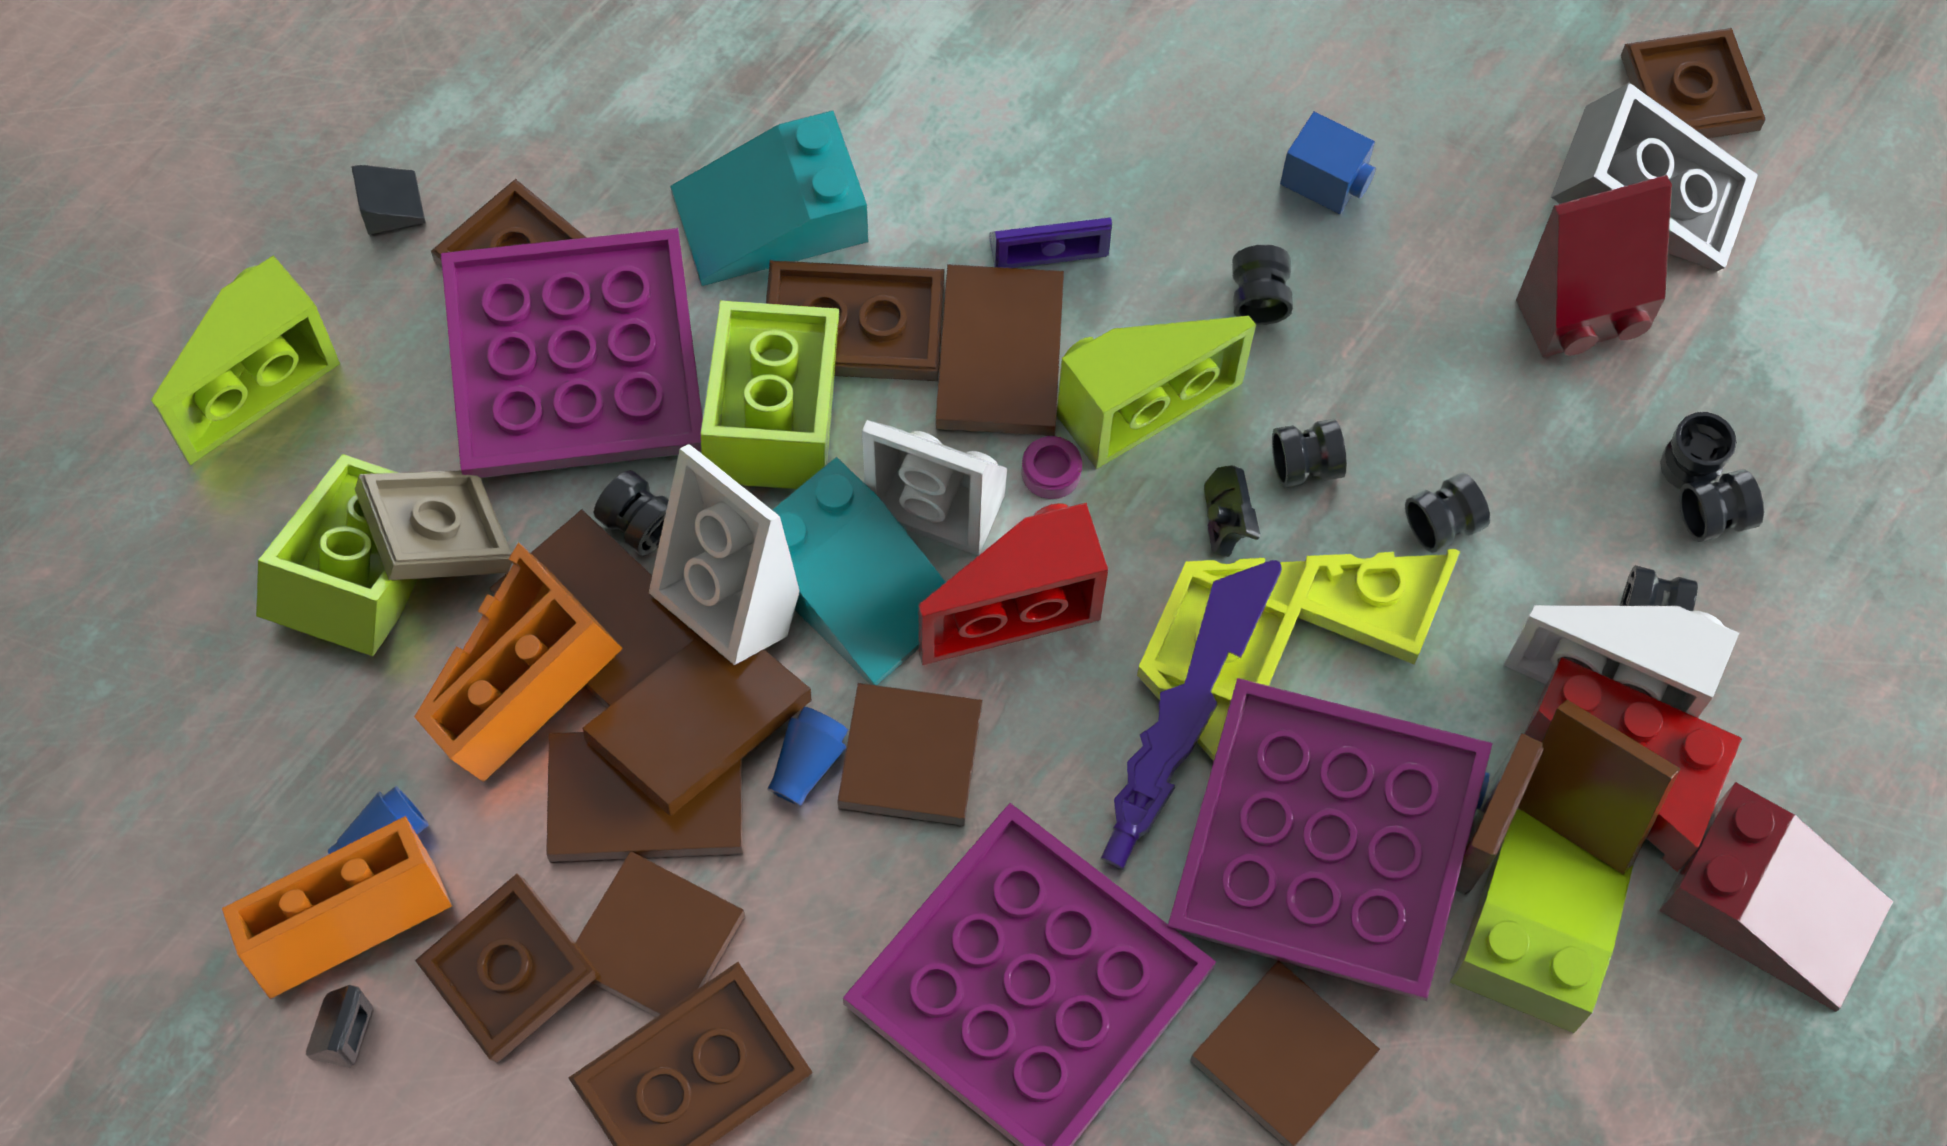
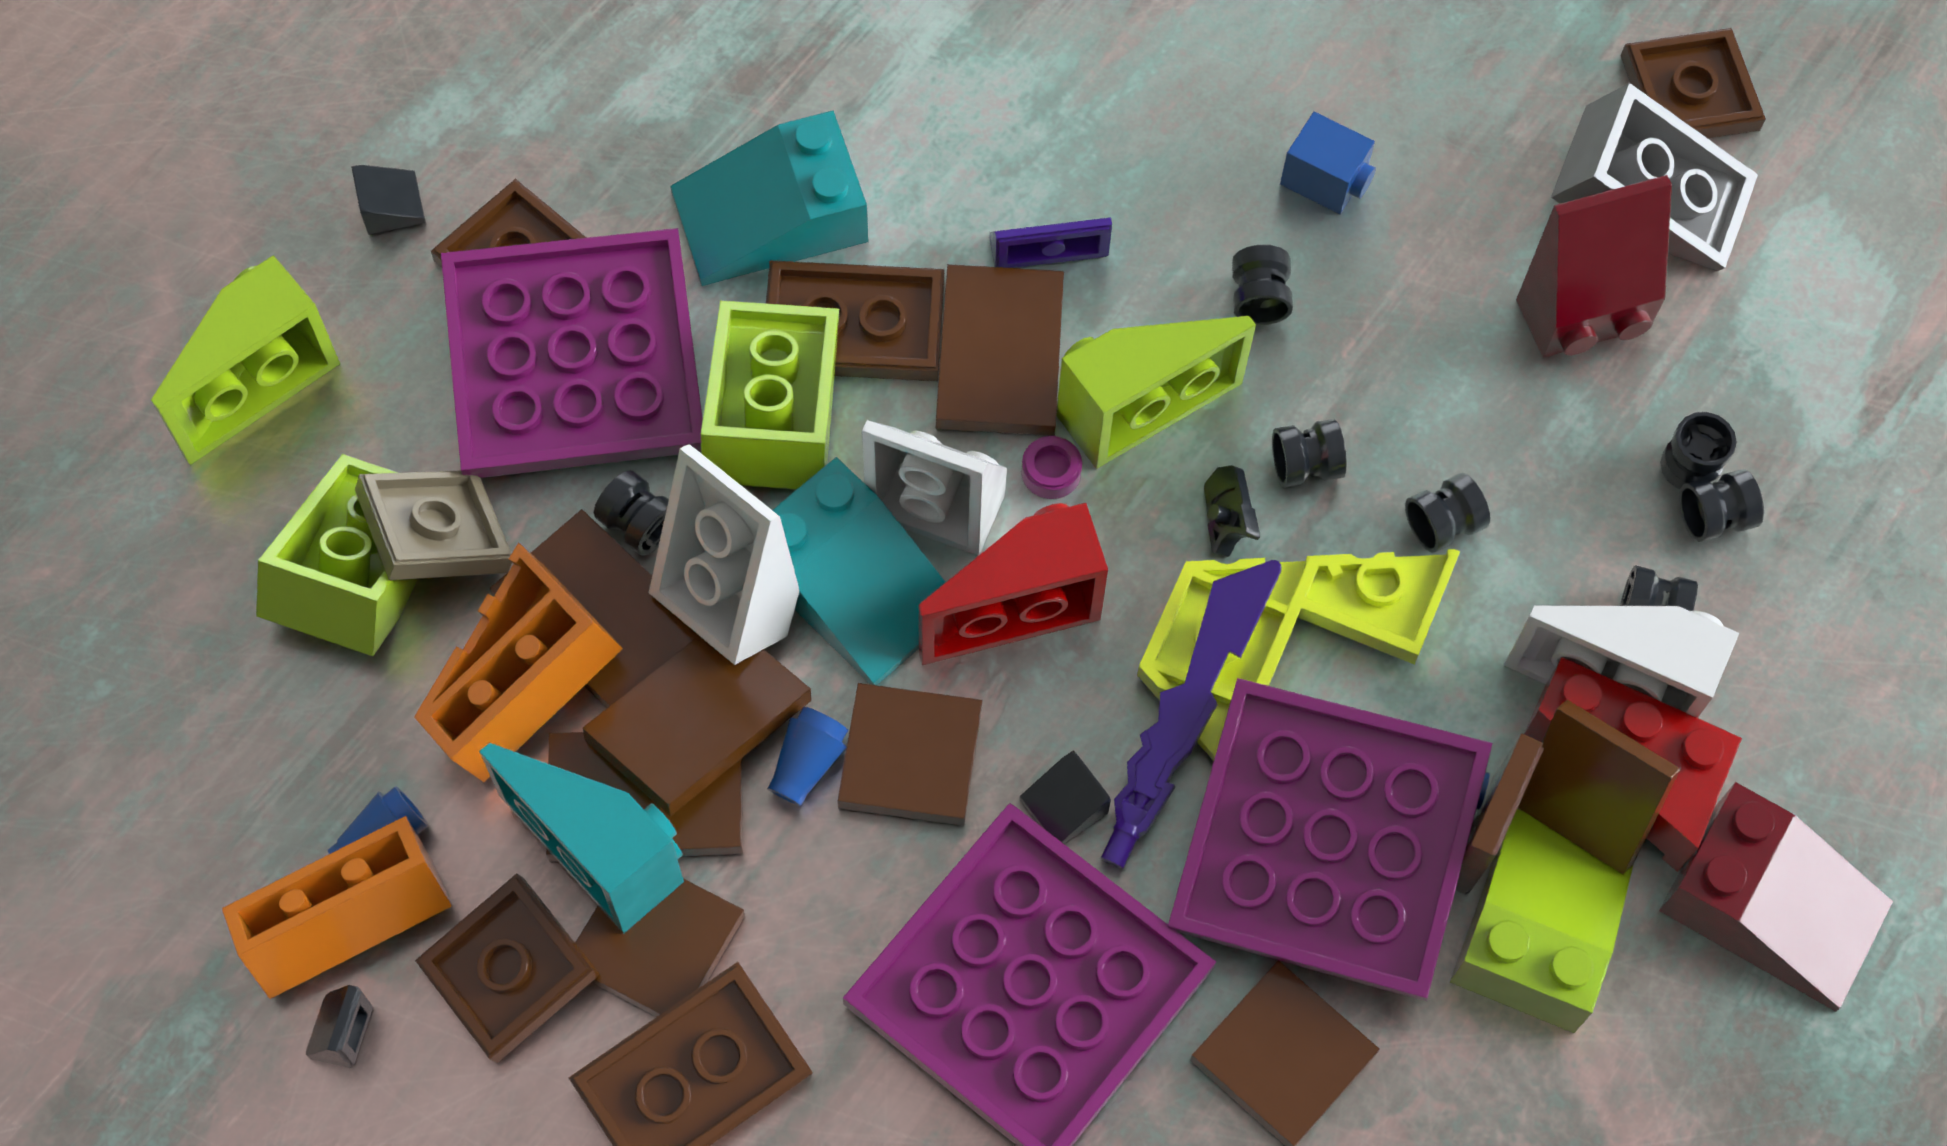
(594, 831): none -> teal slope
(1066, 798): none -> black slope

